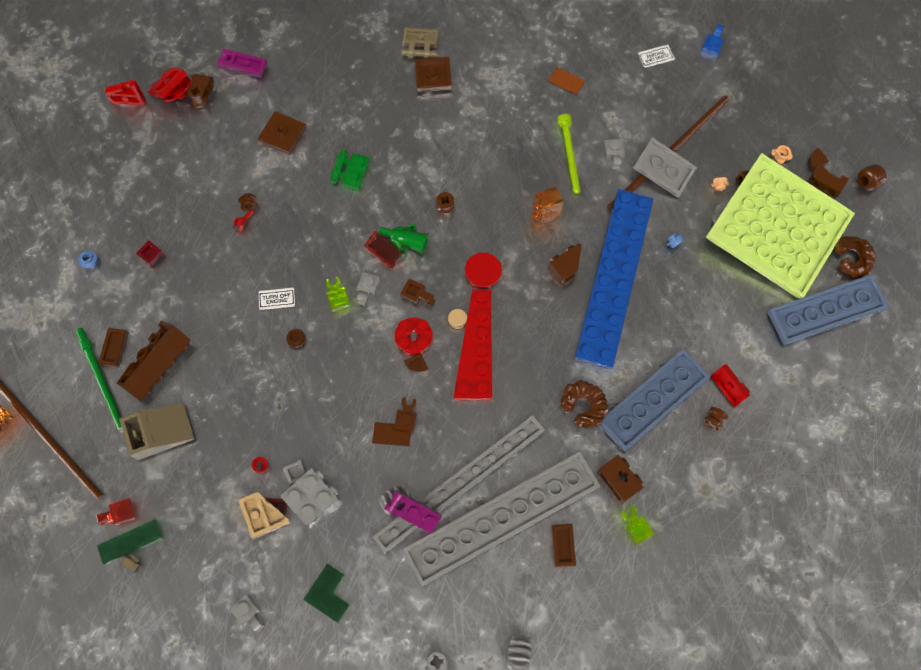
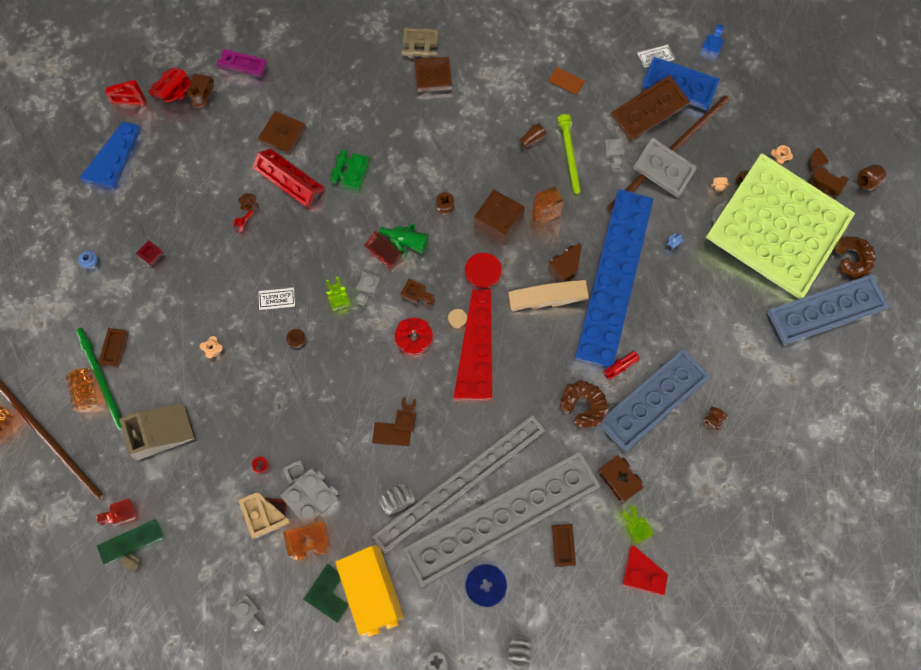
(81, 390): none -> clear orange piece
(111, 160): none -> blue wing
(153, 360): reddish brown wedge -> none
(211, 342): none -> light nougat plate
(286, 176): none -> red fence
(296, 537): none -> clear orange brick
(369, 591): none -> yellow brick
(413, 511): magenta plate -> none
(416, 364): reddish brown tile -> none
(480, 596): none -> clear blue plate
(499, 216): none -> reddish brown brick
(533, 135): none -> reddish brown cone
(548, 294): none -> tan slope
(621, 365): none -> red axle
(643, 573): none -> red wing
(650, 108): none -> reddish brown tile
(695, 85): none -> blue plate
(730, 385): red hinge -> none

